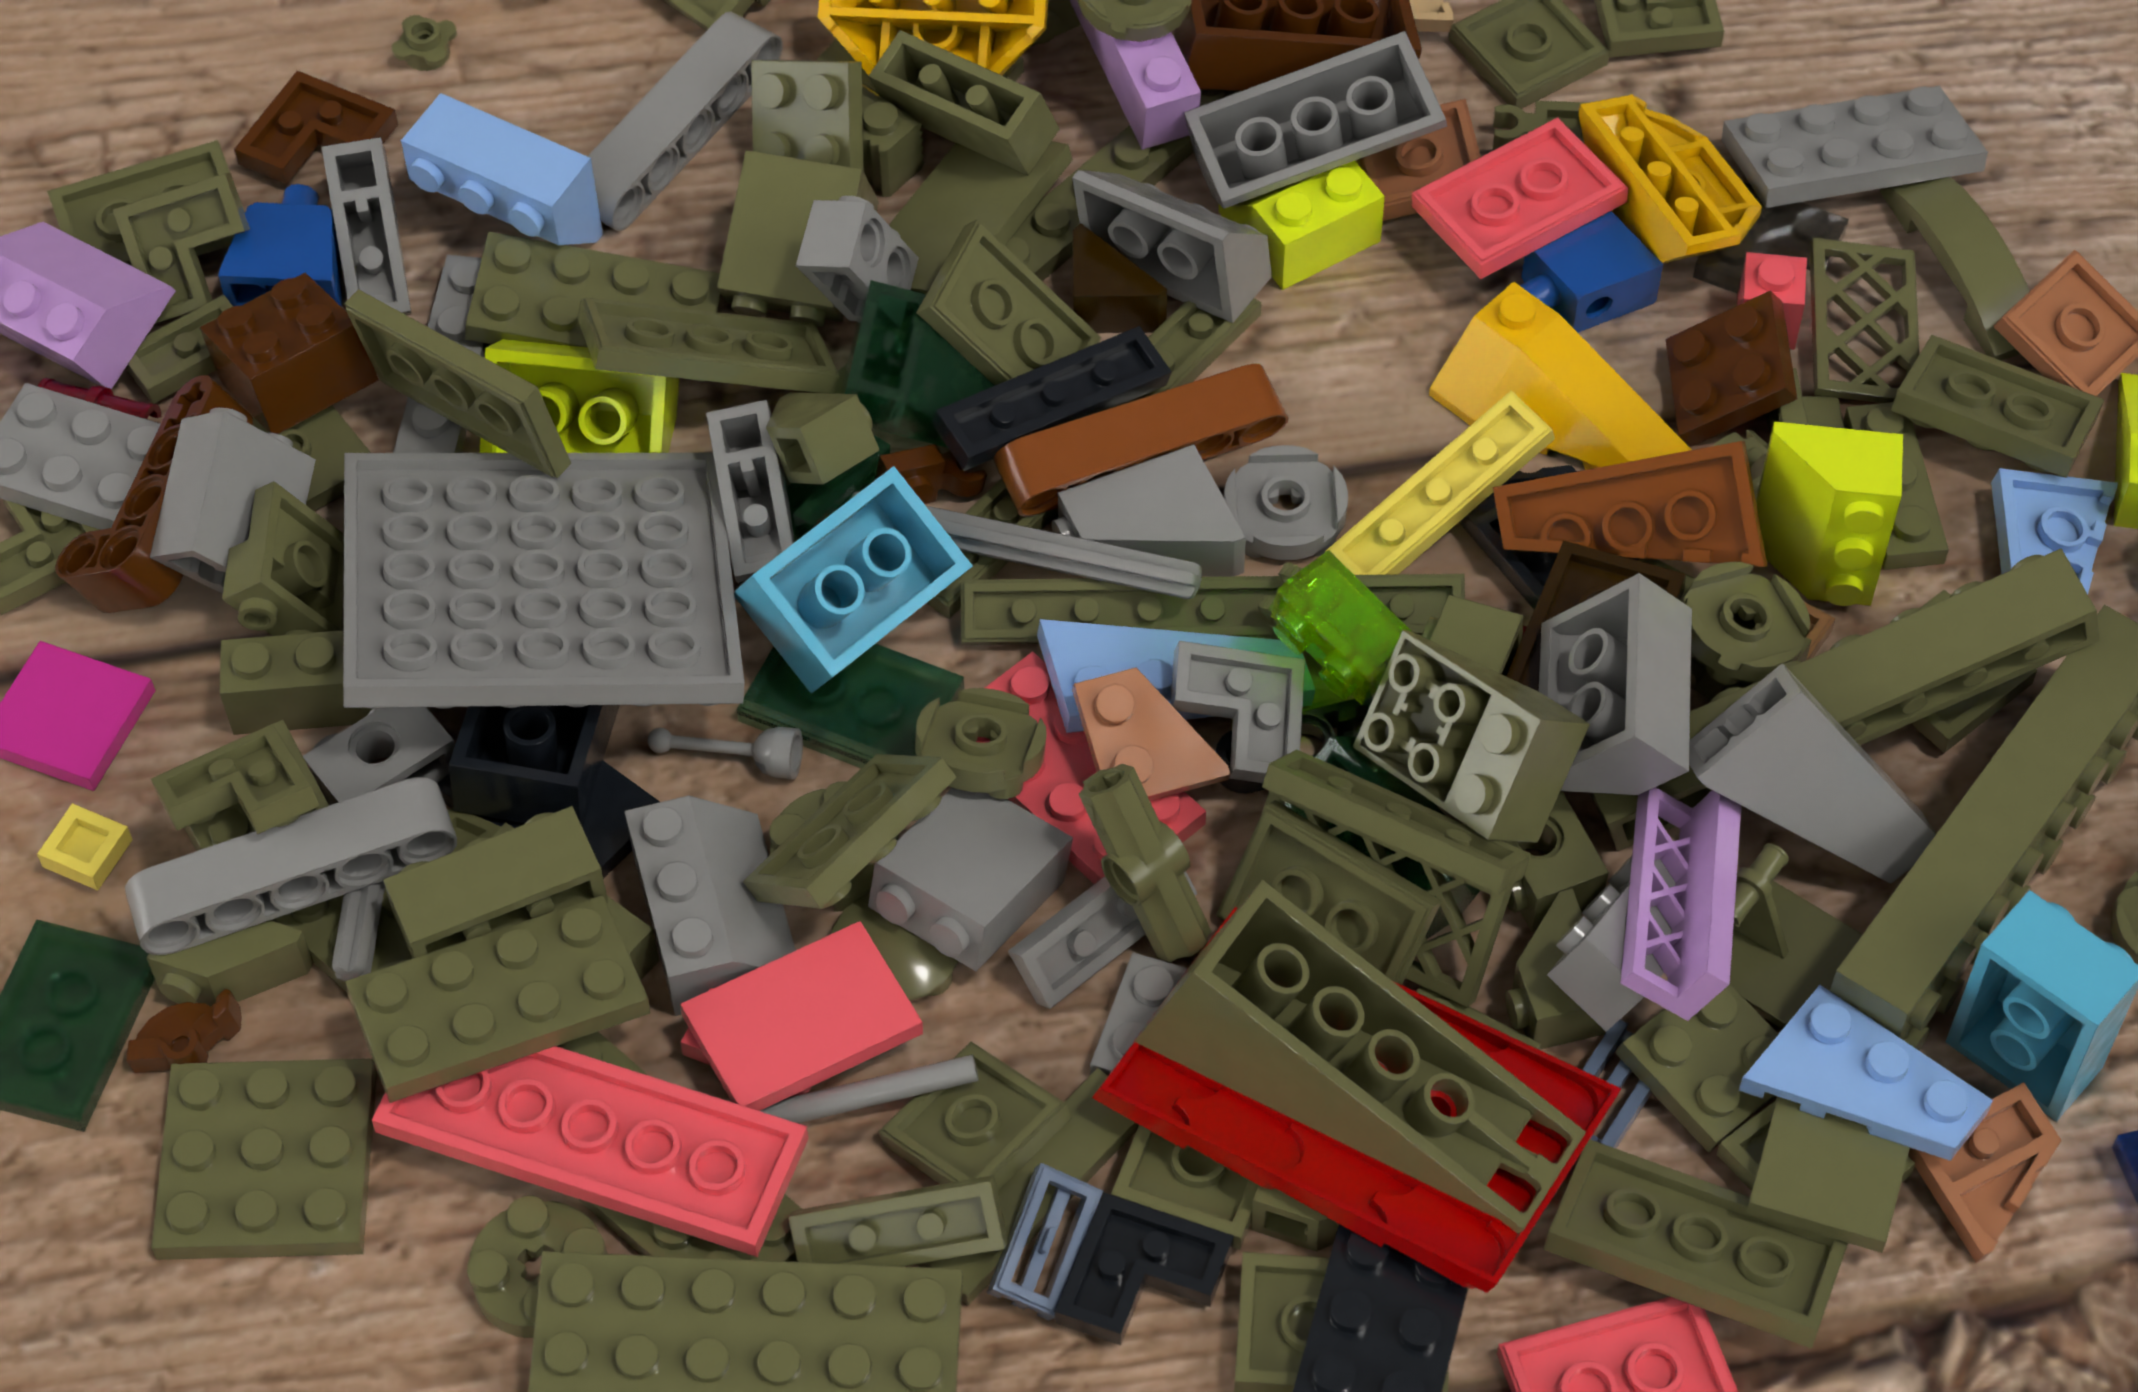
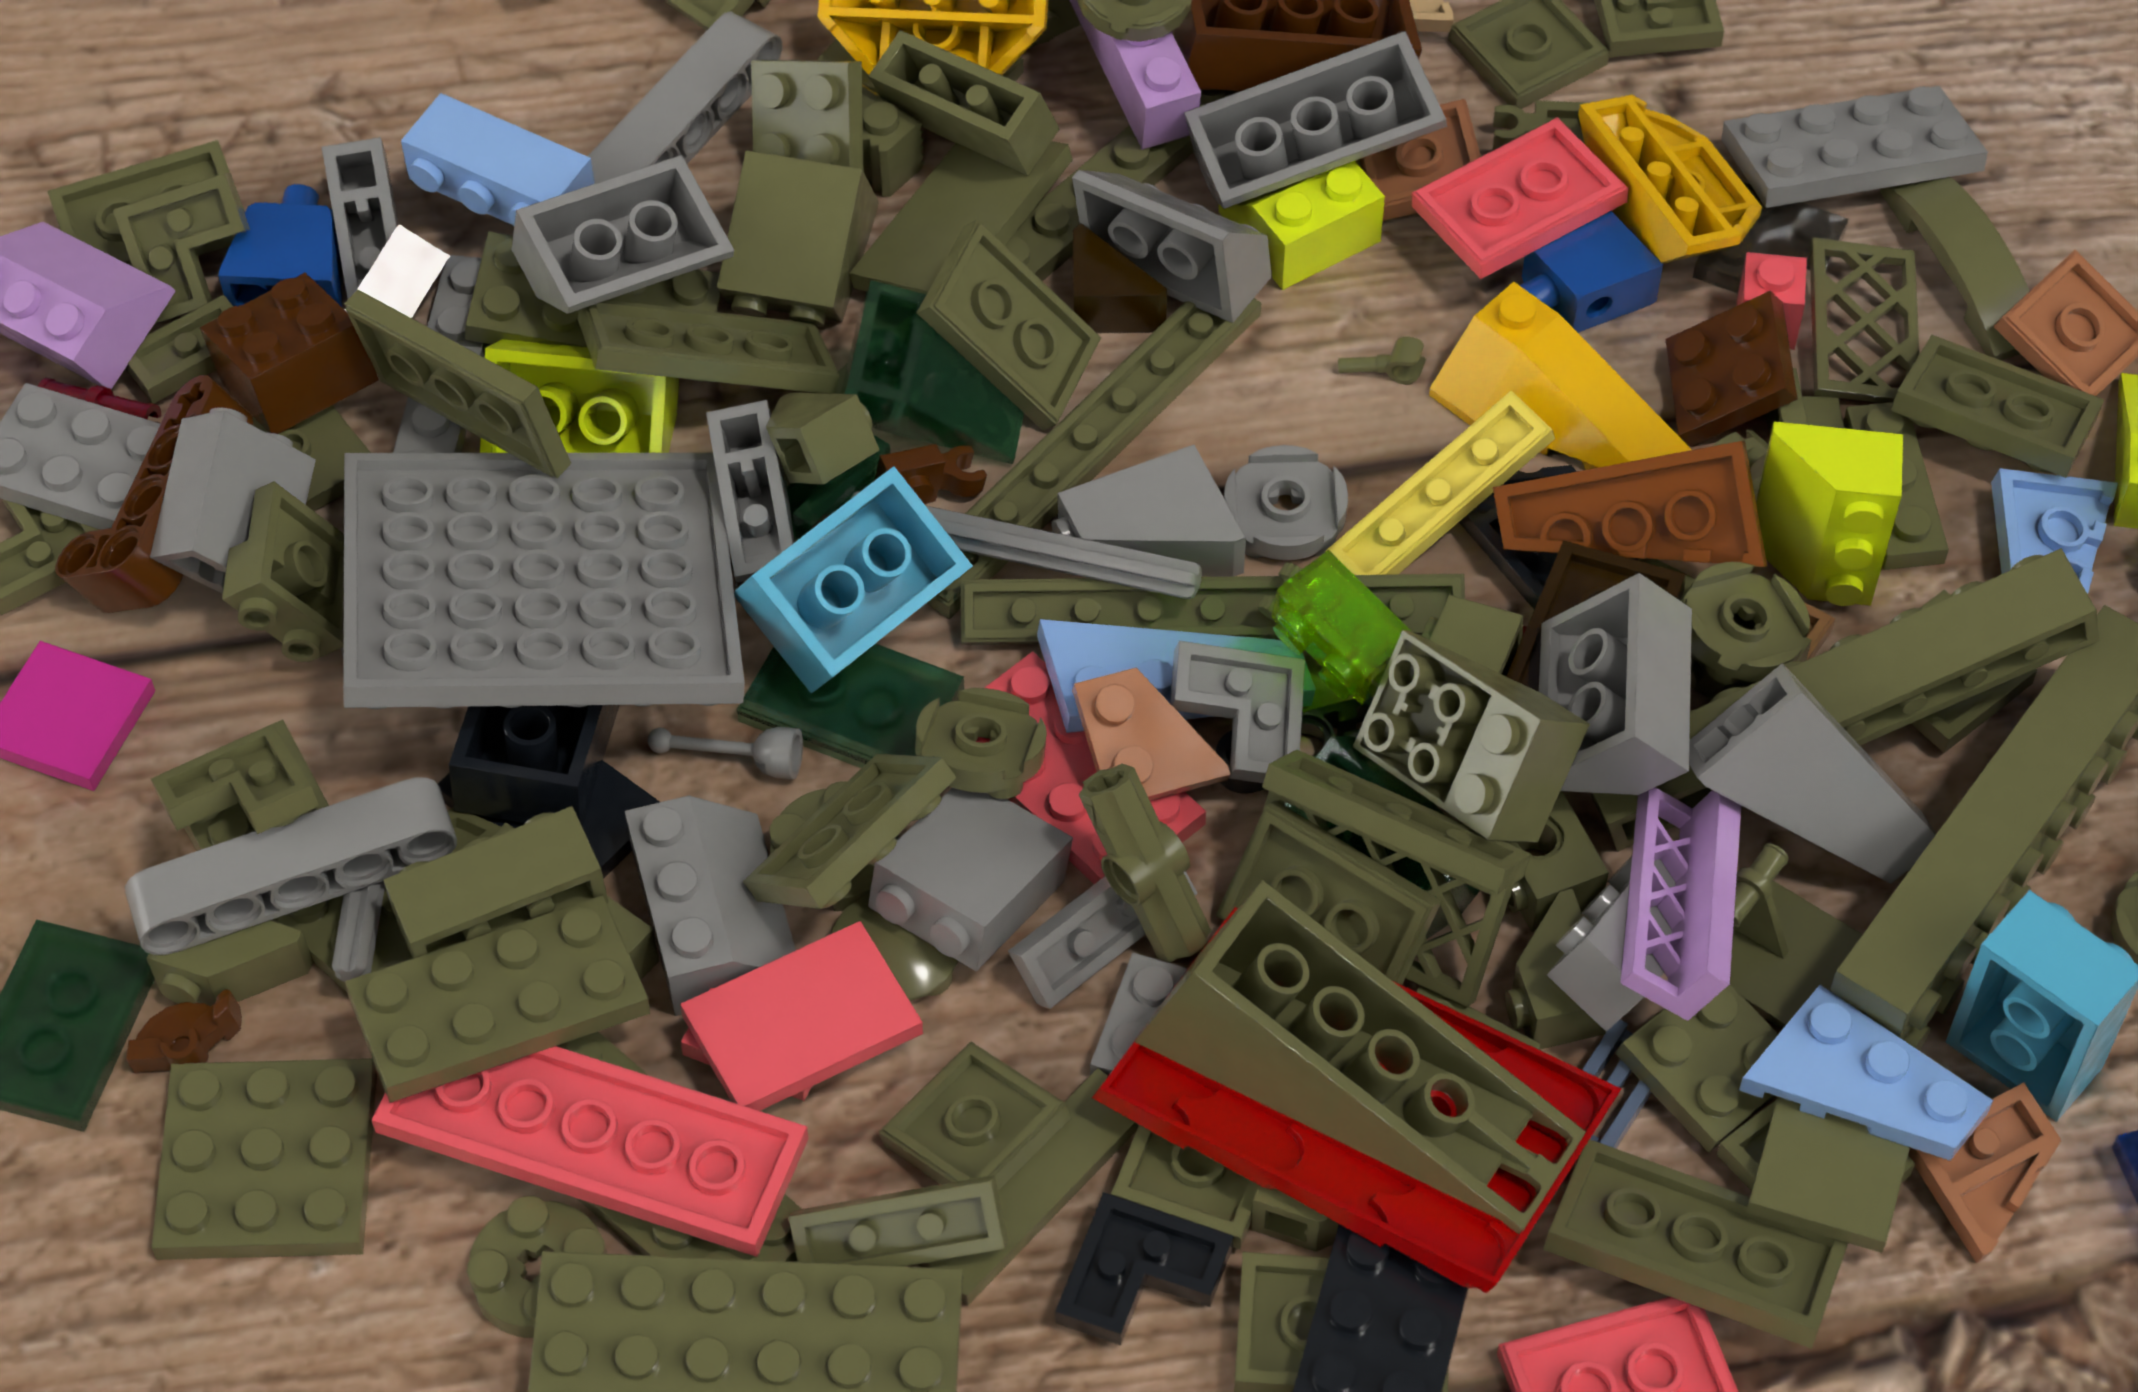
(84, 846): light yellow plate -> none
(286, 680): olive brick -> none
(309, 115): reddish brown plate -> none
(404, 271): none -> tile
(404, 735): light grey brick -> none
(424, 42): olive plate -> none
(617, 236): none -> light grey slope
(848, 248): light grey brick -> none
(876, 1090): light grey bar -> none
(1023, 1294): sand blue tile -> none
(1051, 396): black plate -> none
(1209, 413): dark orange beam -> none
(1402, 365): none -> olive hand

